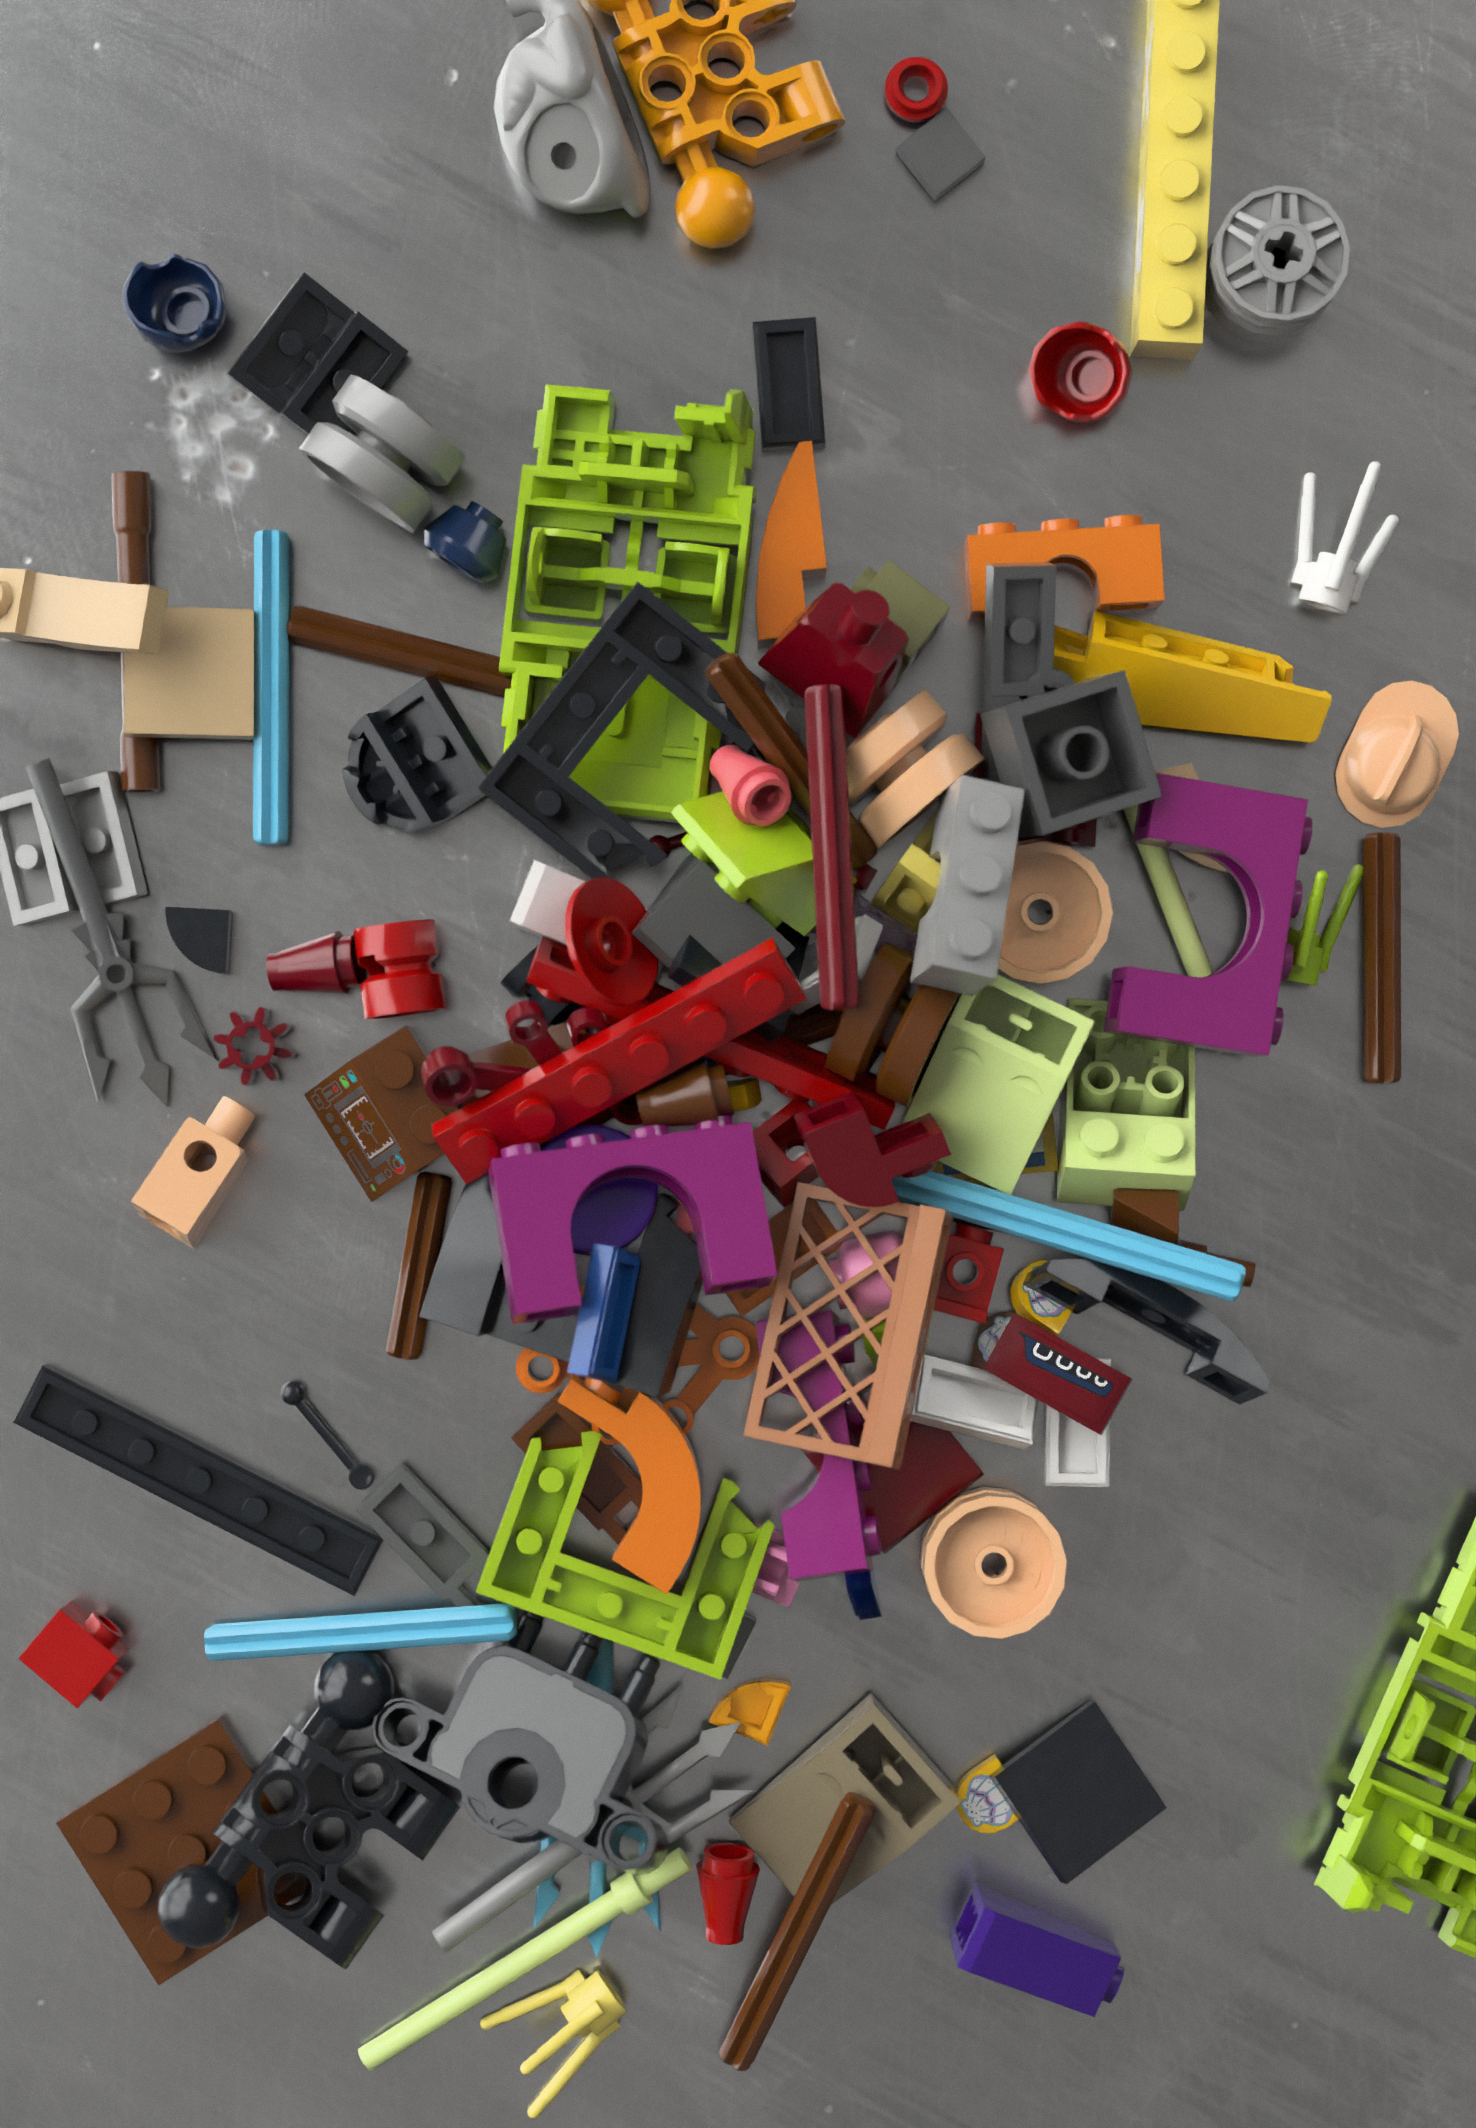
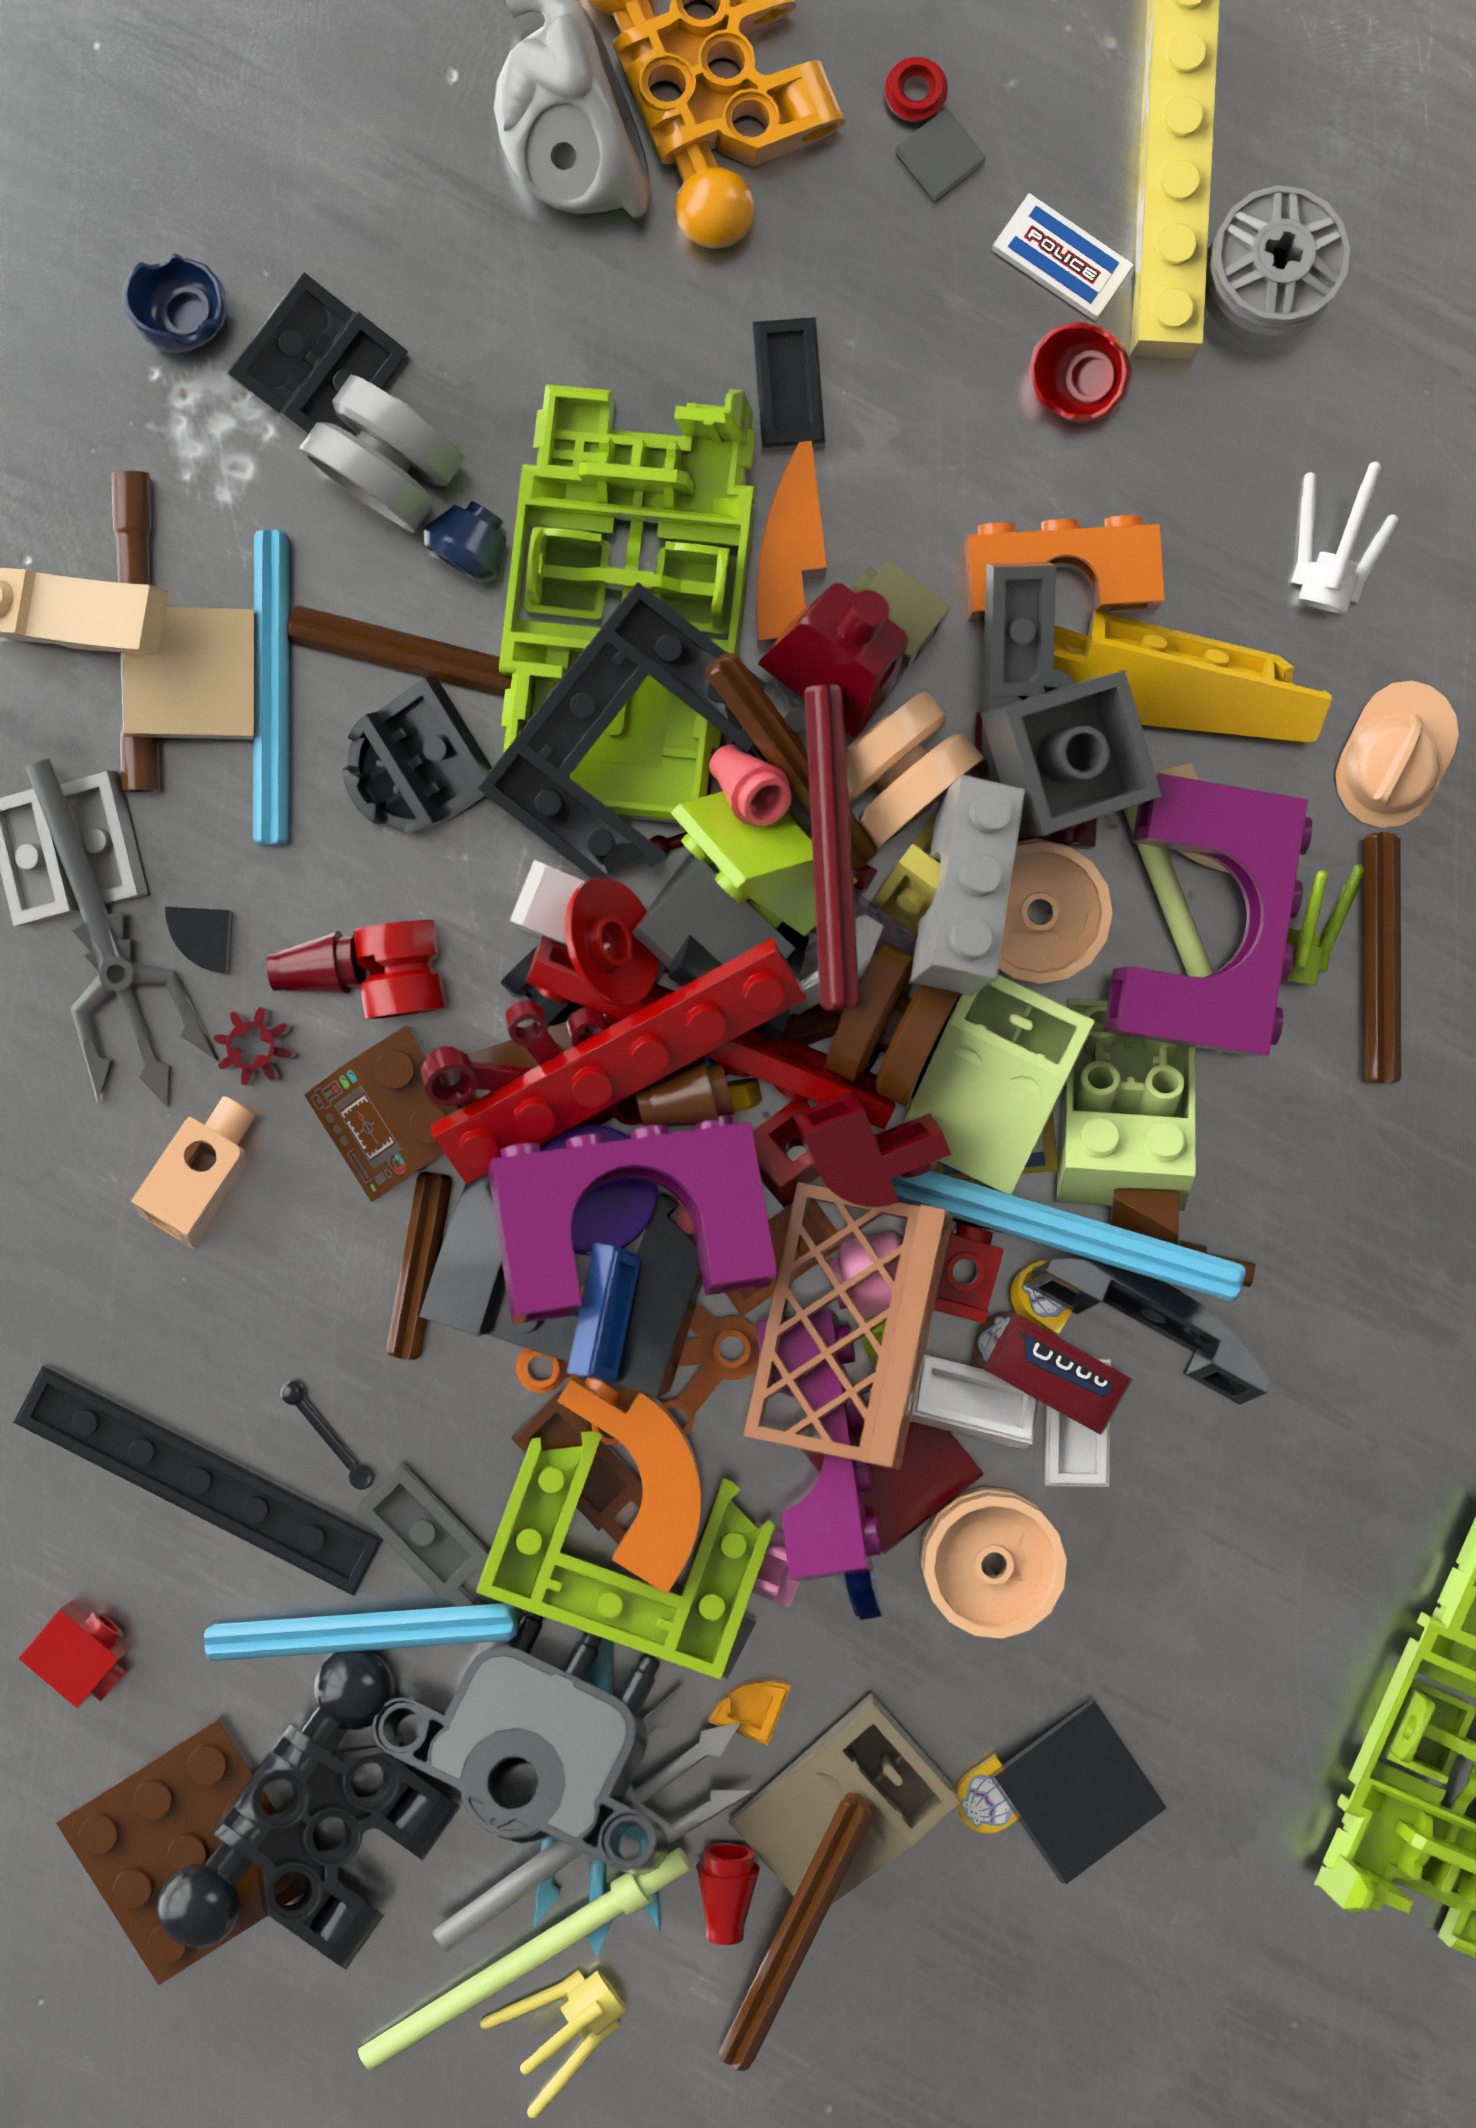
(1034, 1951): dark purple slope -> none
(1062, 257): none -> tile

